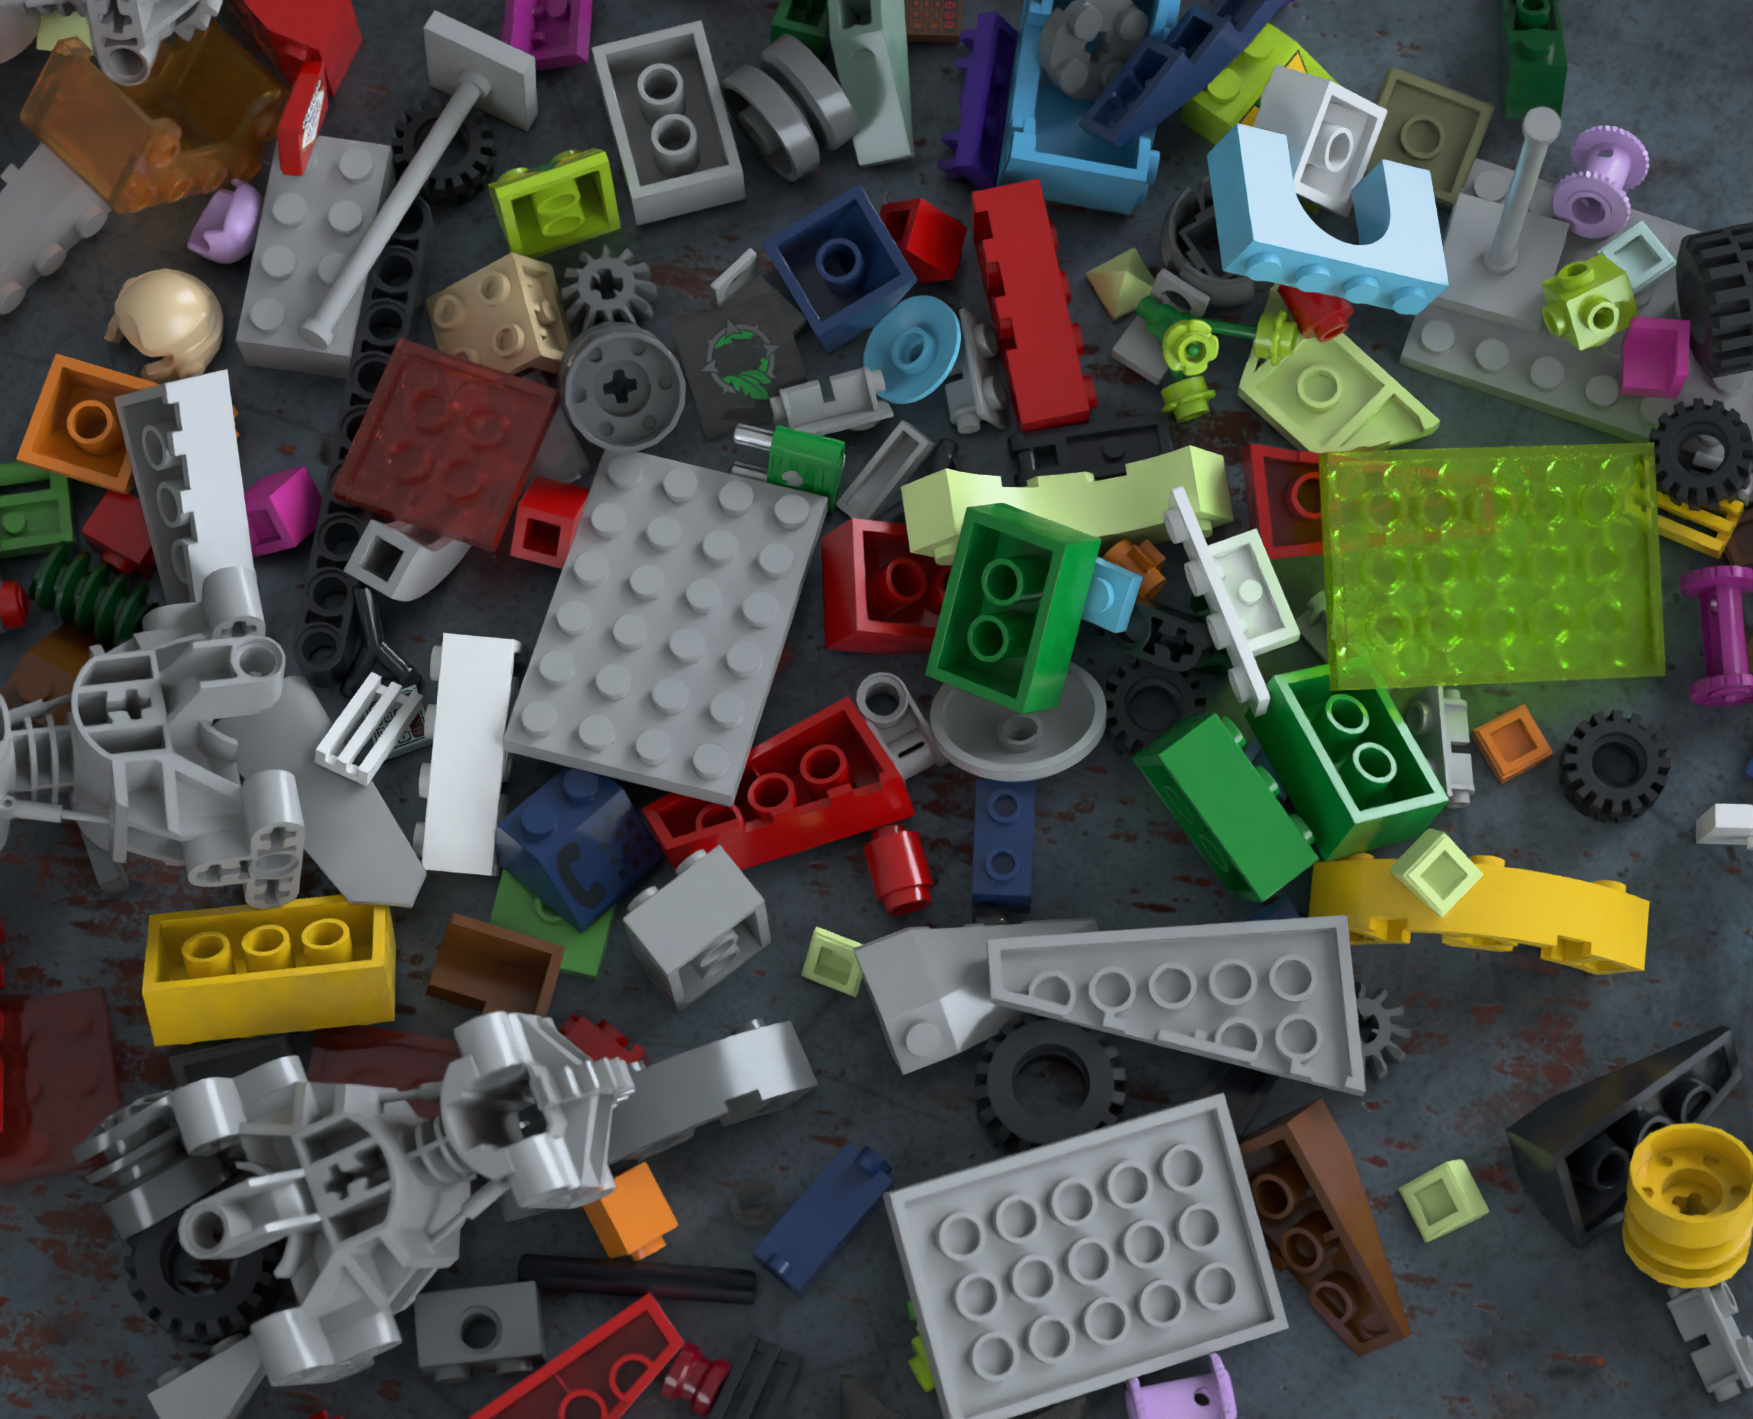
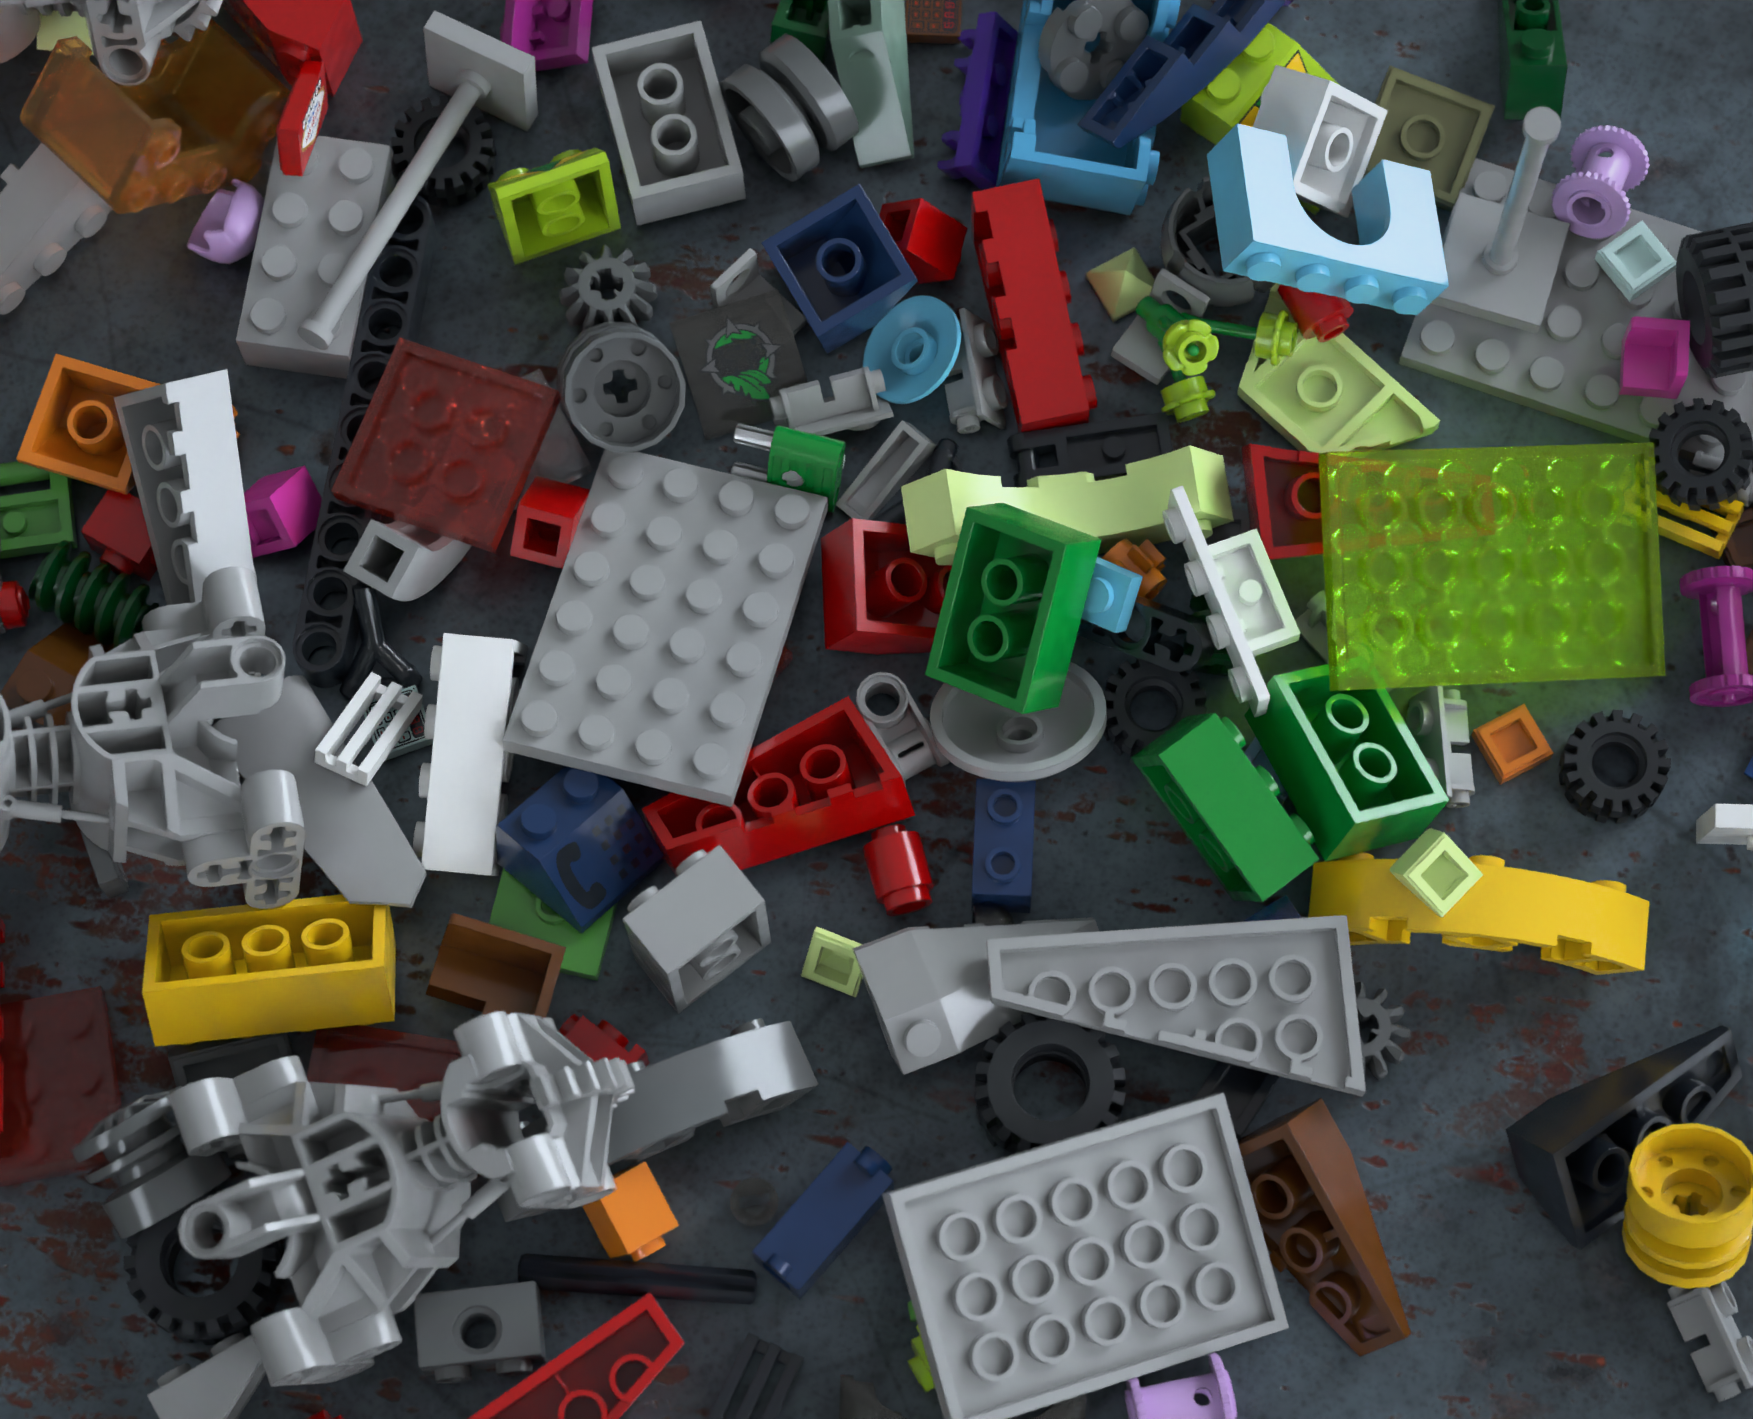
(171, 318): tan helmet -> none
(503, 316): tan bracket -> none
(696, 1379): dark red wheel -> none
(1443, 1199): yellowish green slope -> none
(1588, 302): lime brick -> none

